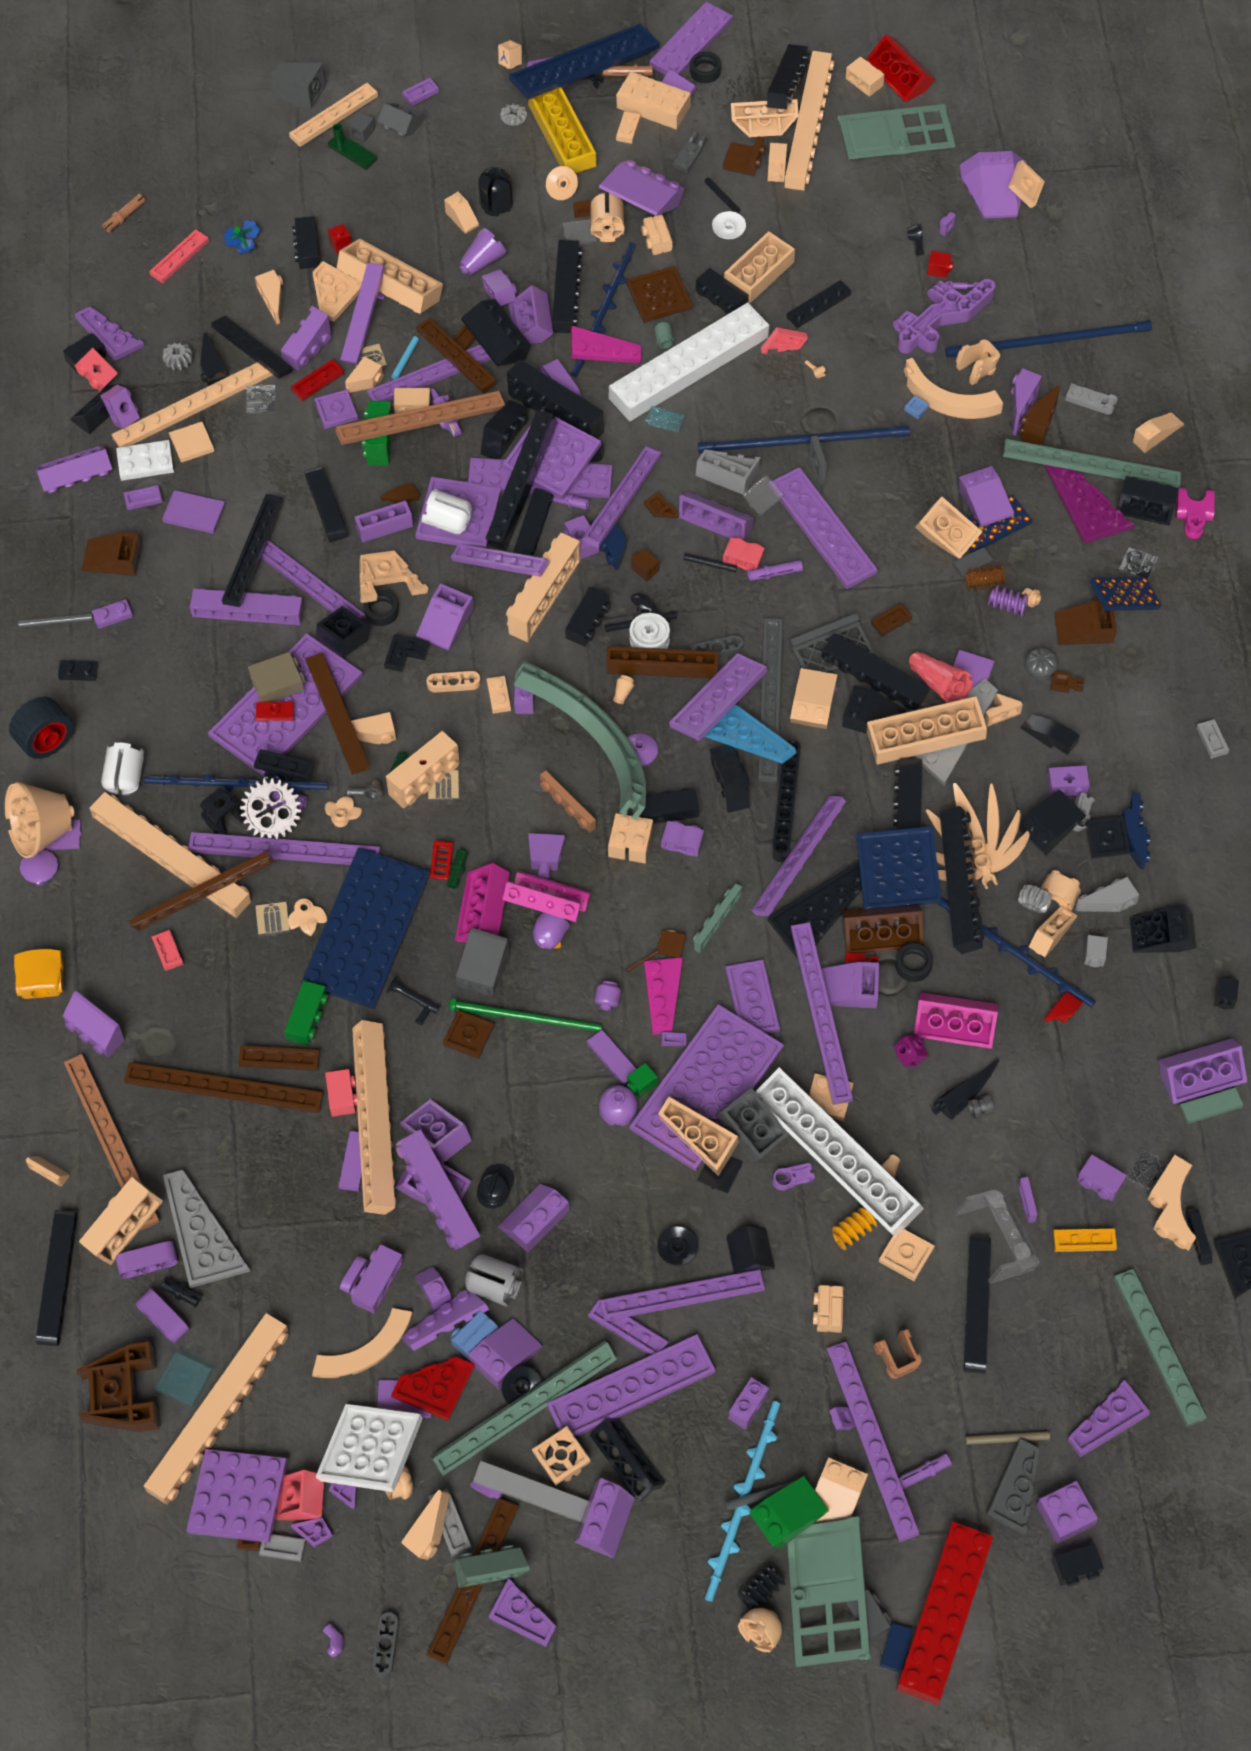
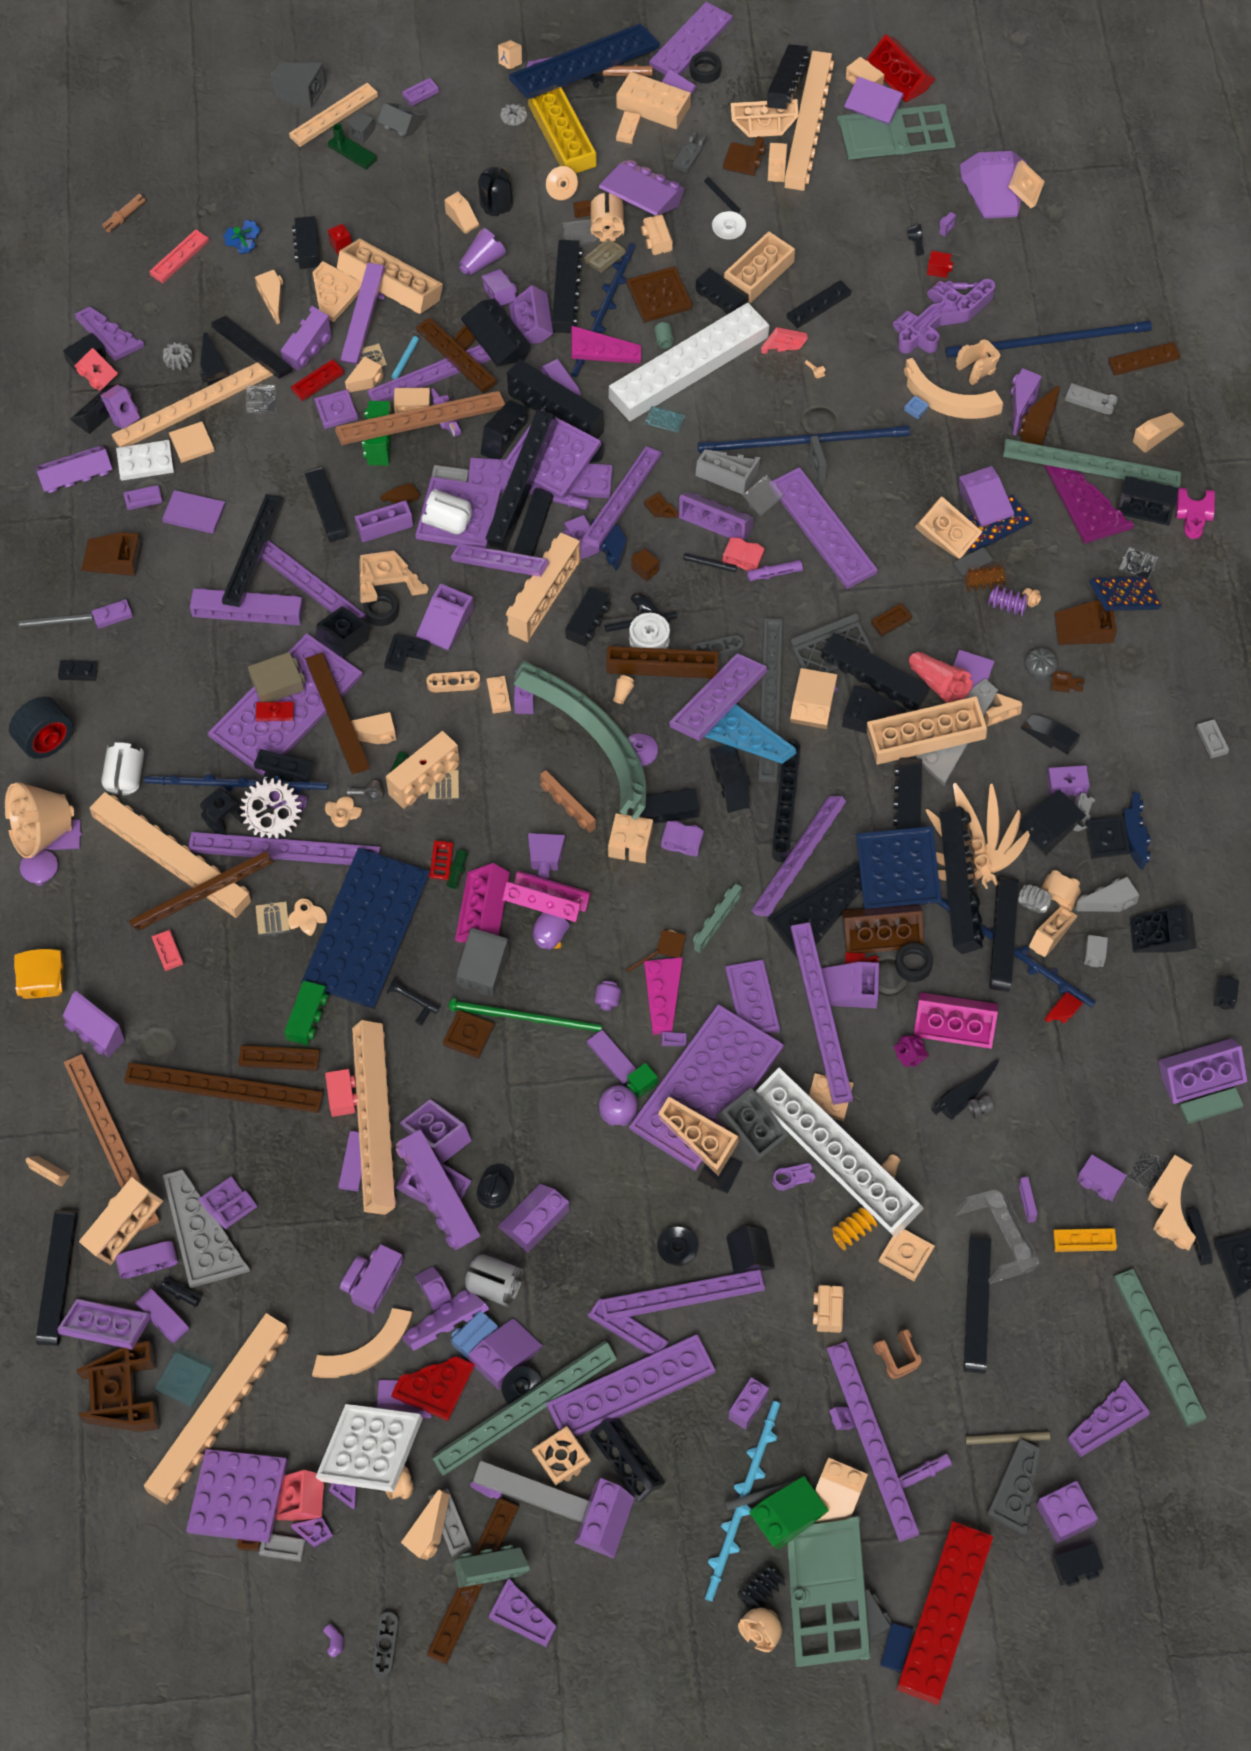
(104, 1323): none -> medium lavender tile
(227, 1203): none -> medium lavender slope
(450, 473): none -> light grey tile
(604, 255): none -> dark tan plate
(873, 100): none -> medium lavender tile
(1004, 934): none -> black beam
(1144, 358): none -> reddish brown plate

